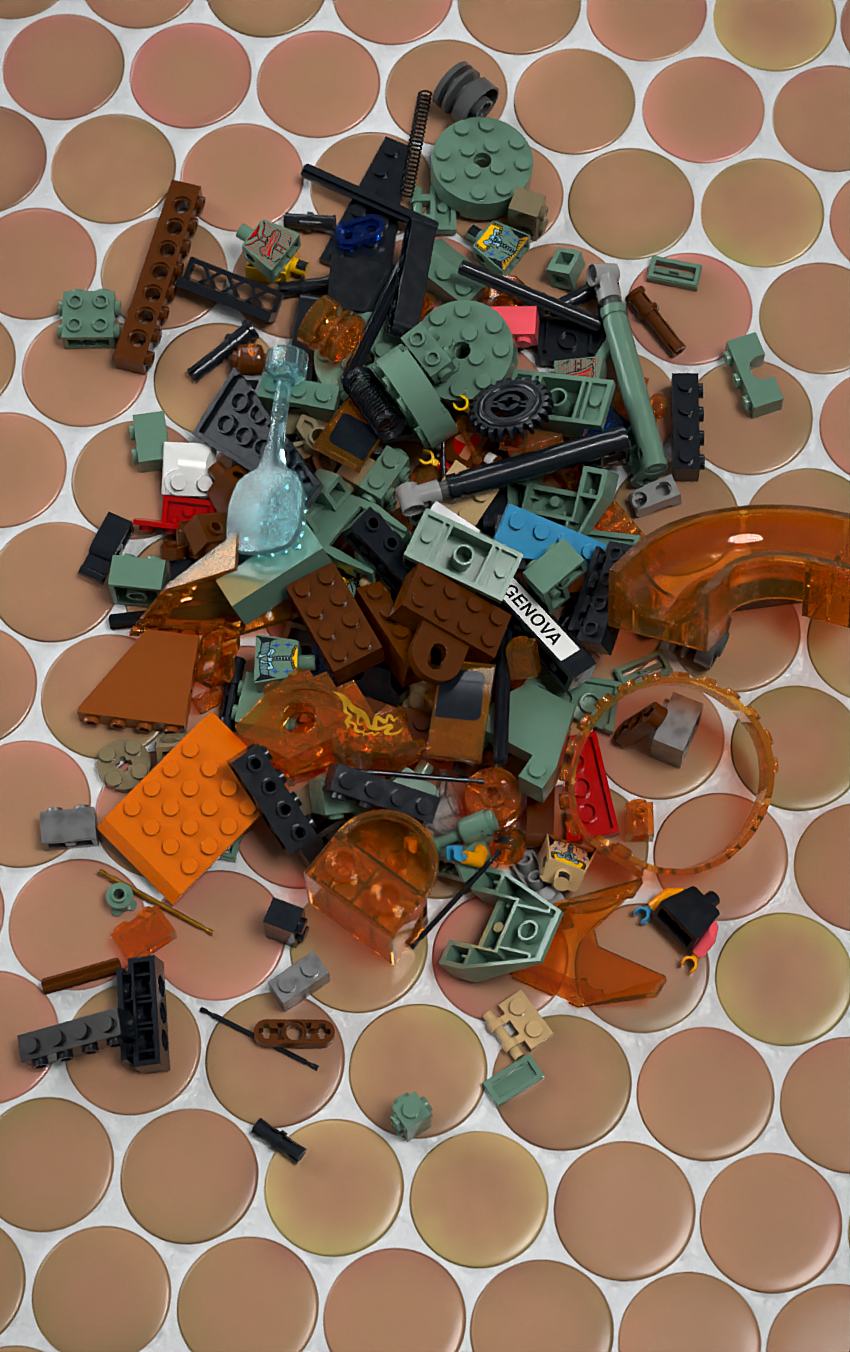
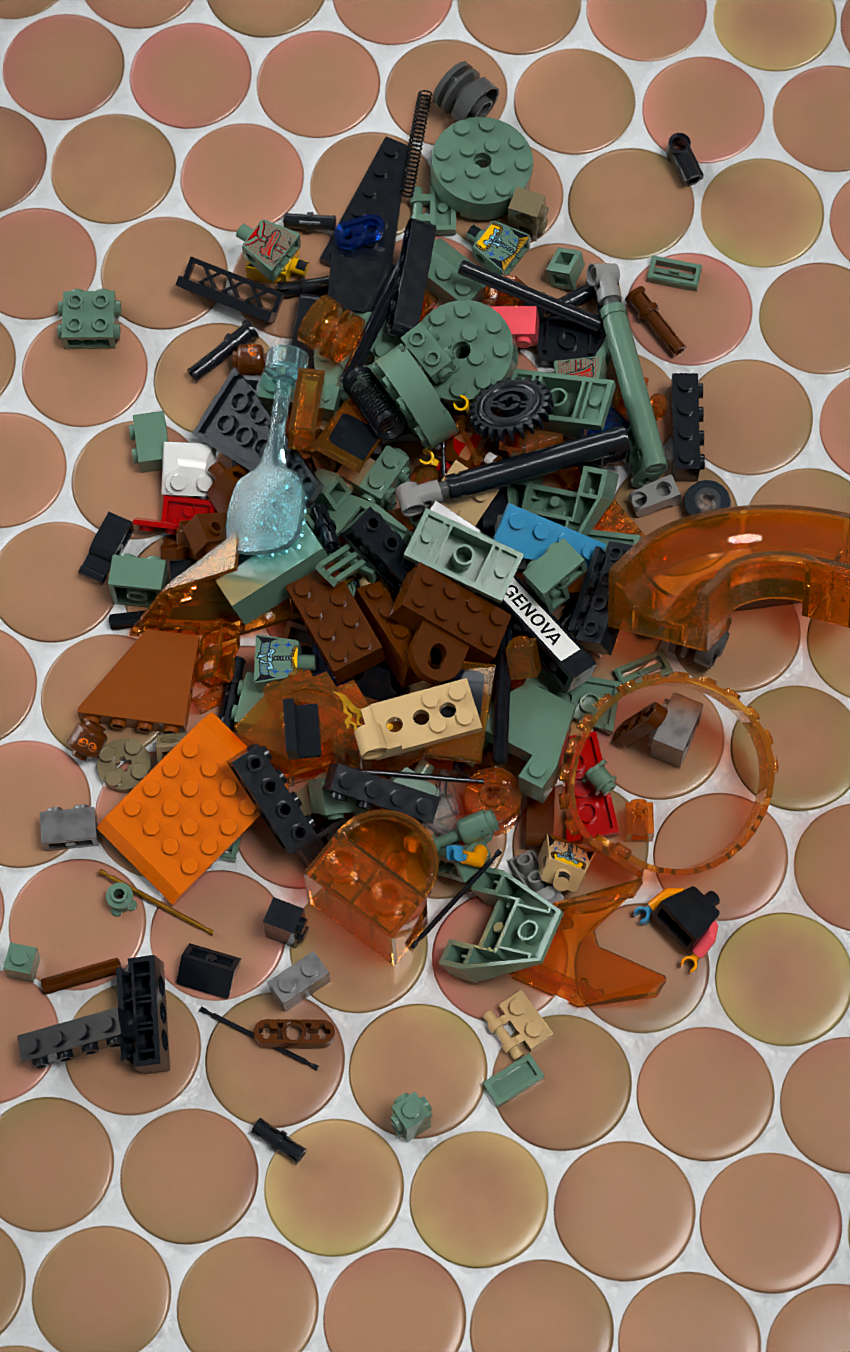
(21, 962): none -> sand green brick
(87, 740): none -> reddish brown head
(144, 933): clear orange brick -> none
(179, 197): reddish brown brick -> none
(207, 970): none -> black panel
(301, 730): none -> black panel
(307, 409): none -> clear orange slope
(325, 527): none -> black pin
(349, 558): none -> sand green tile
(362, 195): black axle -> none
(379, 743): none -> tan hinge
(511, 843): clear orange head -> none
(600, 778): none -> sand green brick
(684, 160): none -> black piece
(711, 490): none -> wheel
(759, 395): sand green arch -> none

